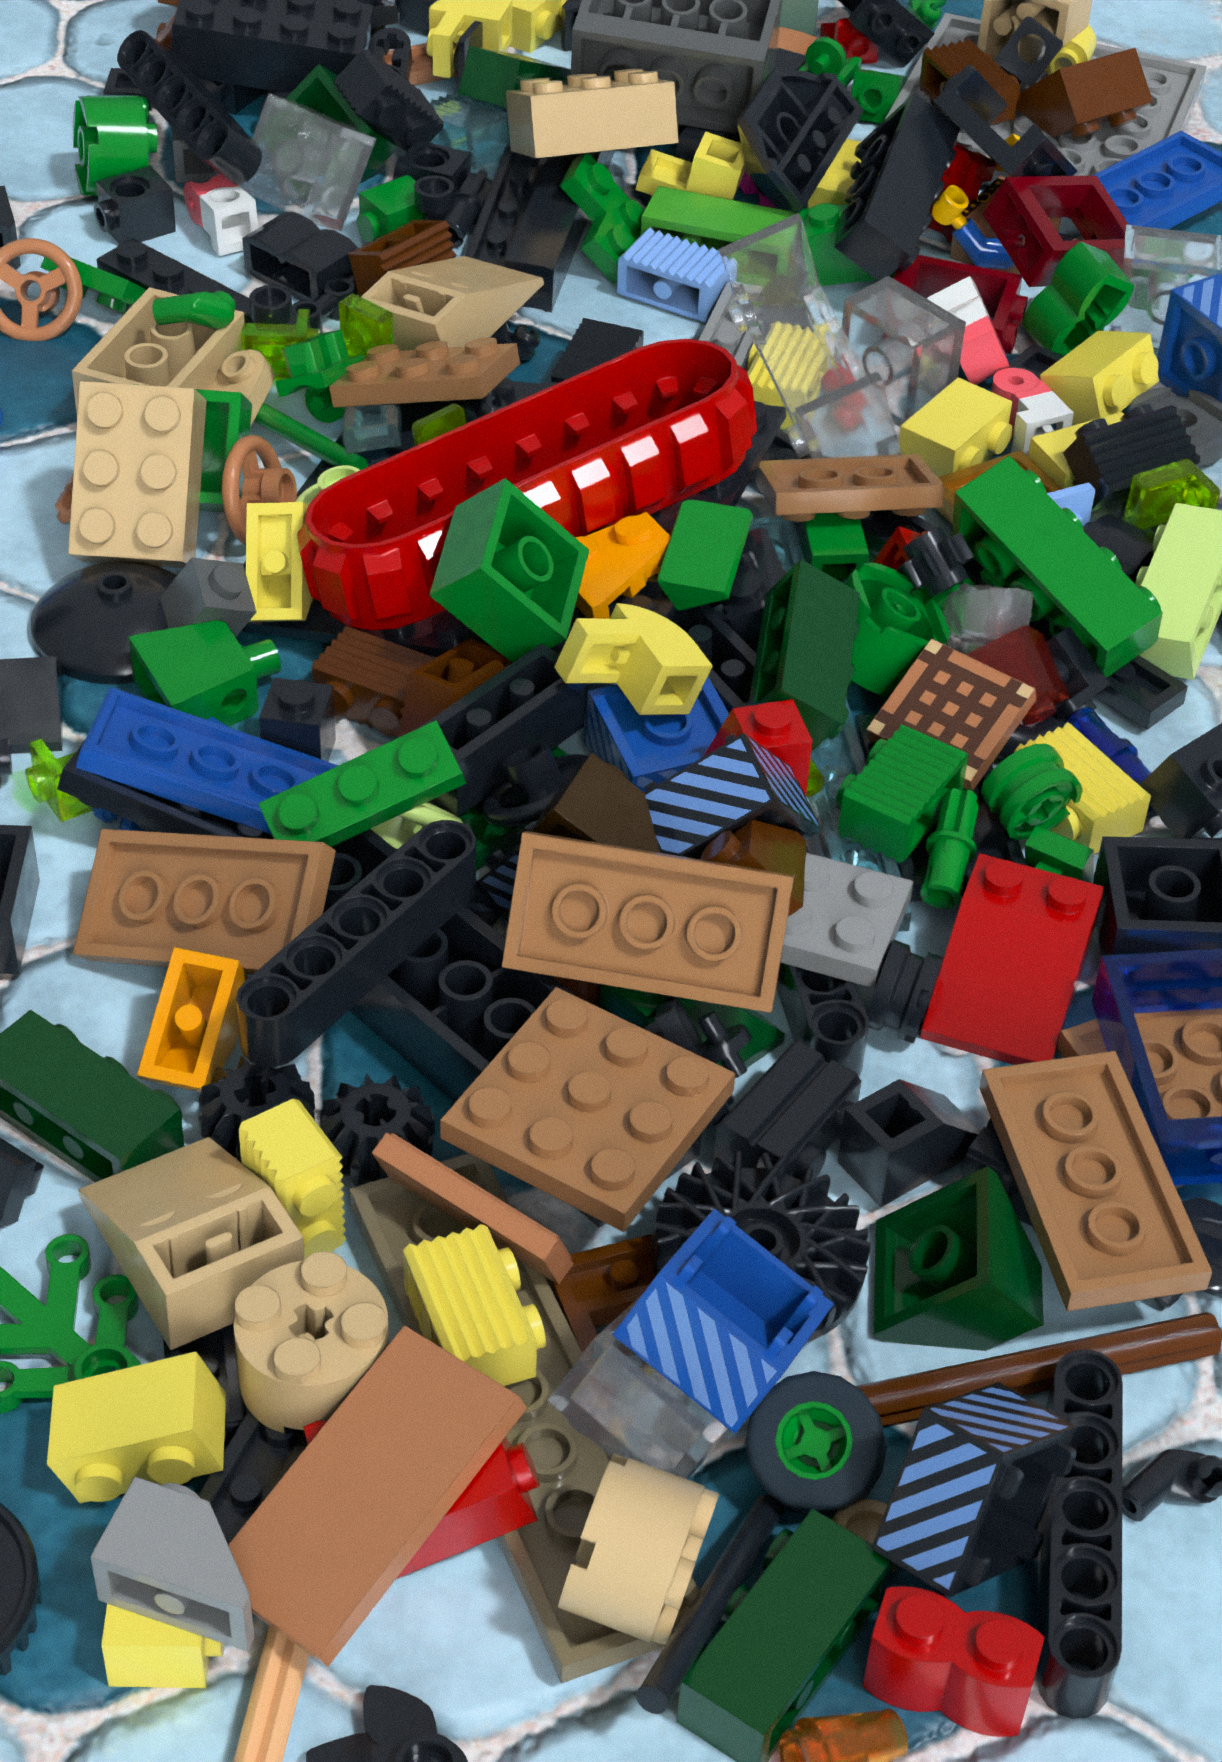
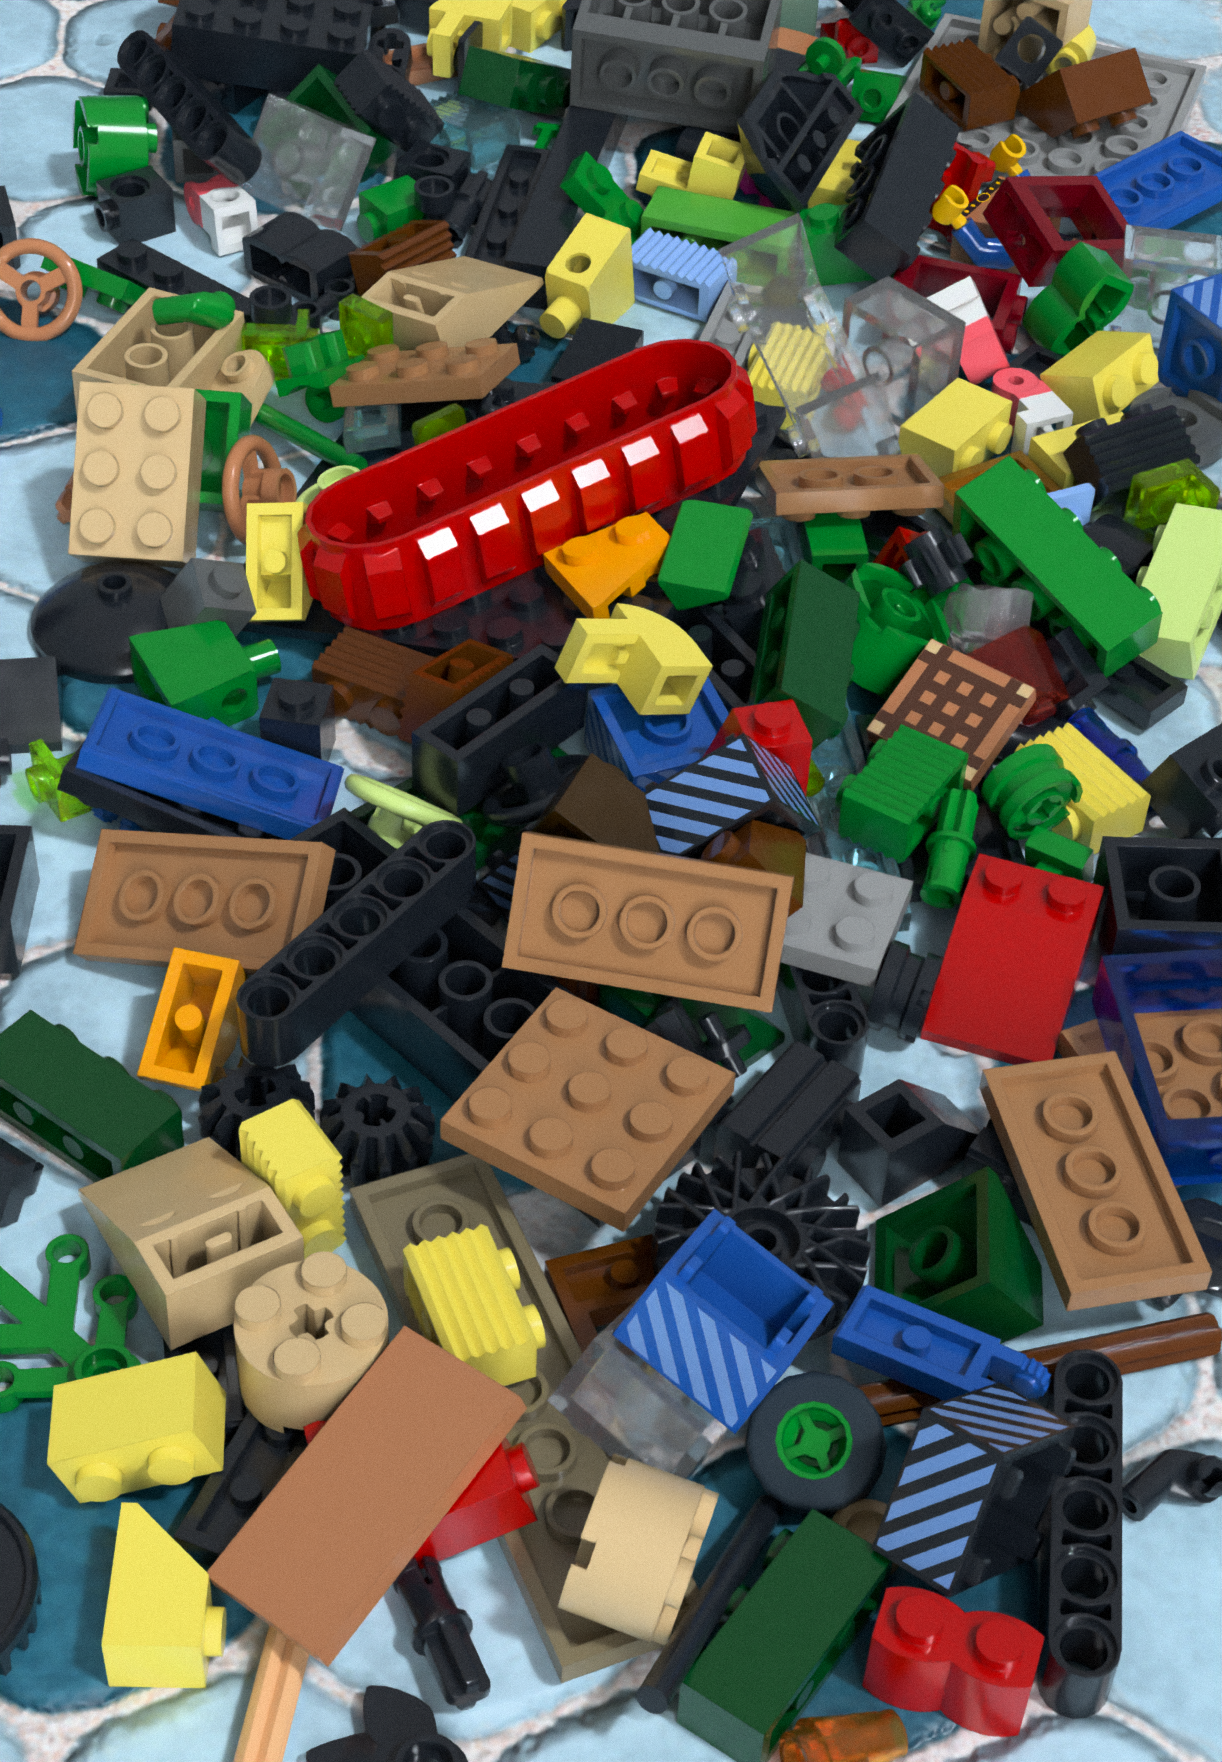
(173, 1564): light grey slope -> none
(366, 789): green plate -> none
(442, 1634): none -> black axle
(473, 1206): nougat tile -> none
(509, 571): green brick -> none
(589, 277): none -> light yellow torso
(591, 113): tan brick -> none
(930, 1349): none -> blue hinge
(975, 105): black panel -> none

